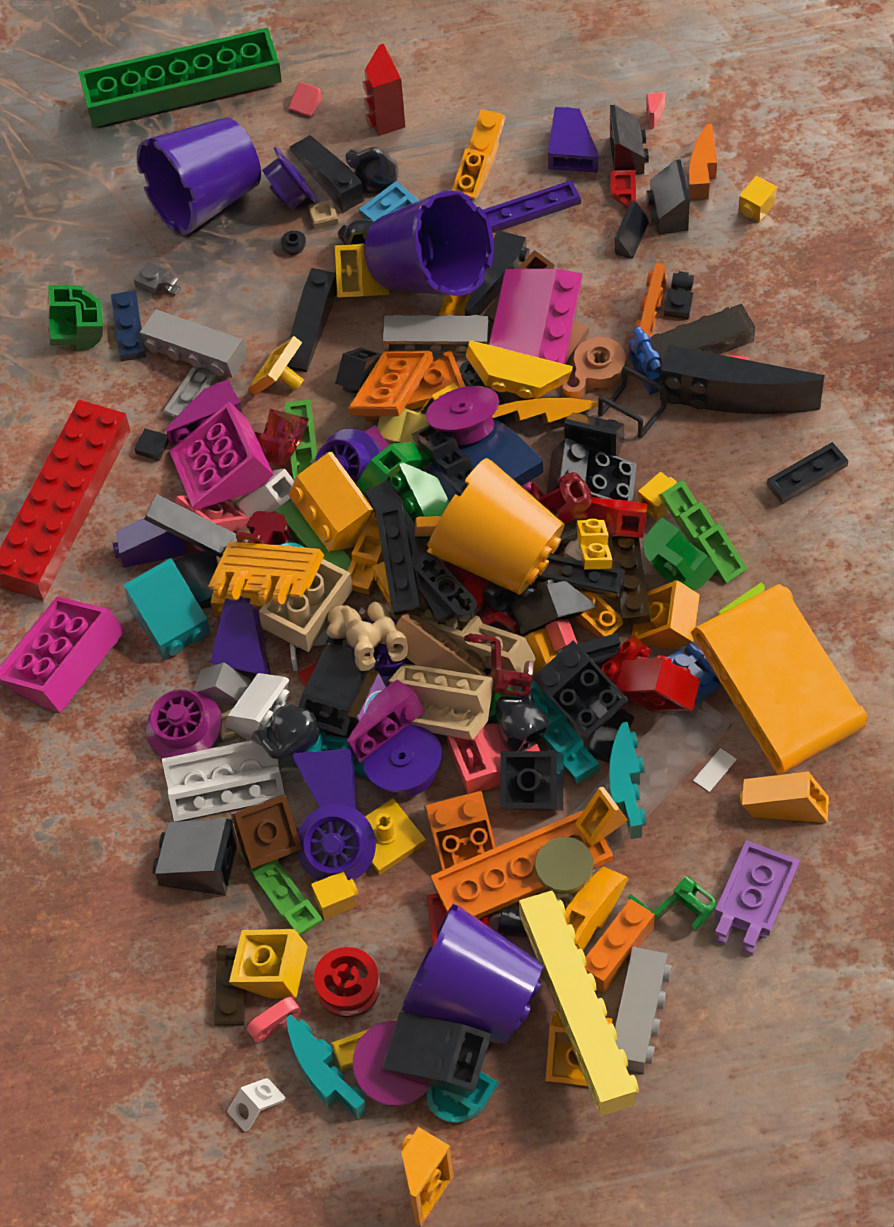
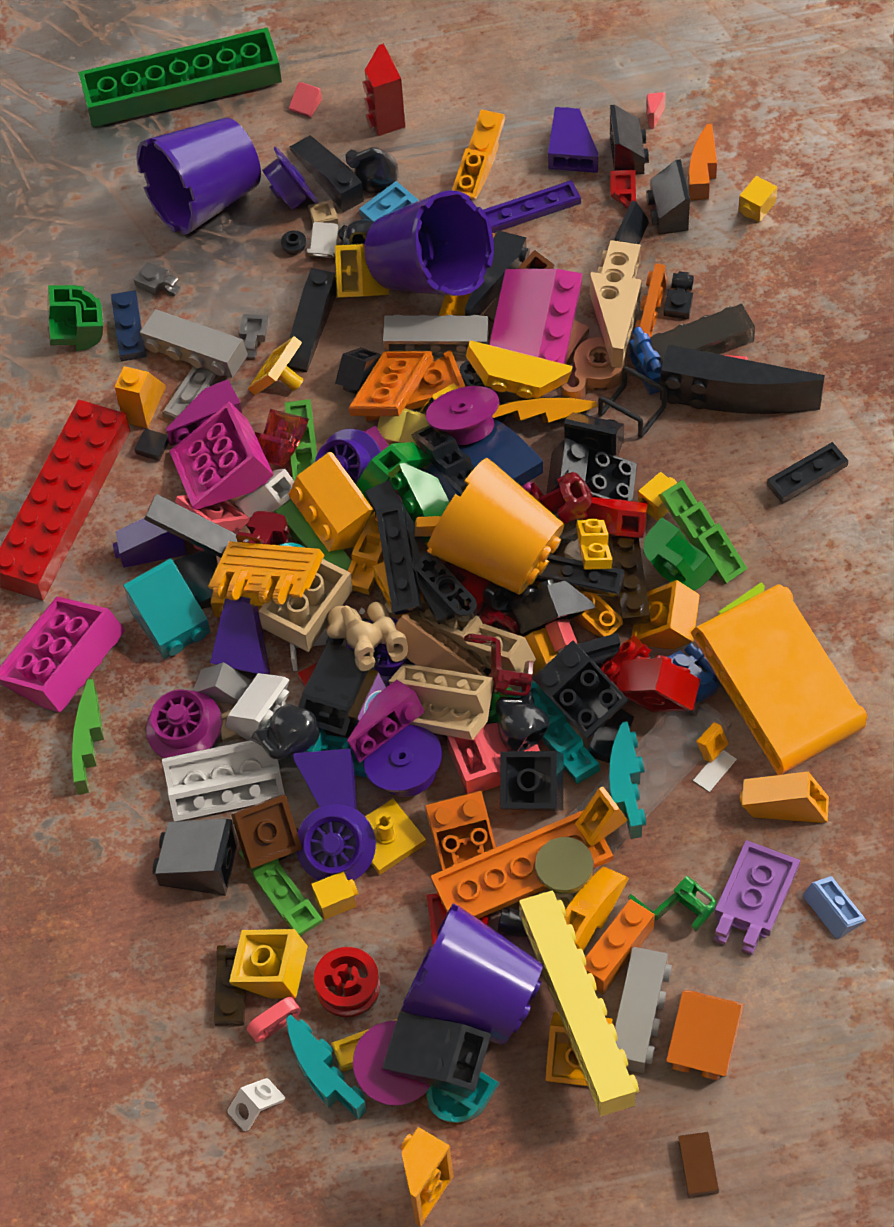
(86, 731): none -> bright green slope
(138, 395): none -> light orange slope
(253, 330): none -> flat silver plate
(323, 240): none -> white bracket
(617, 297): none -> tan brick
(698, 1164): none -> reddish brown tile
(704, 1034): none -> orange slope
(712, 742): none -> light orange tile
(833, 907): none -> medium blue slope

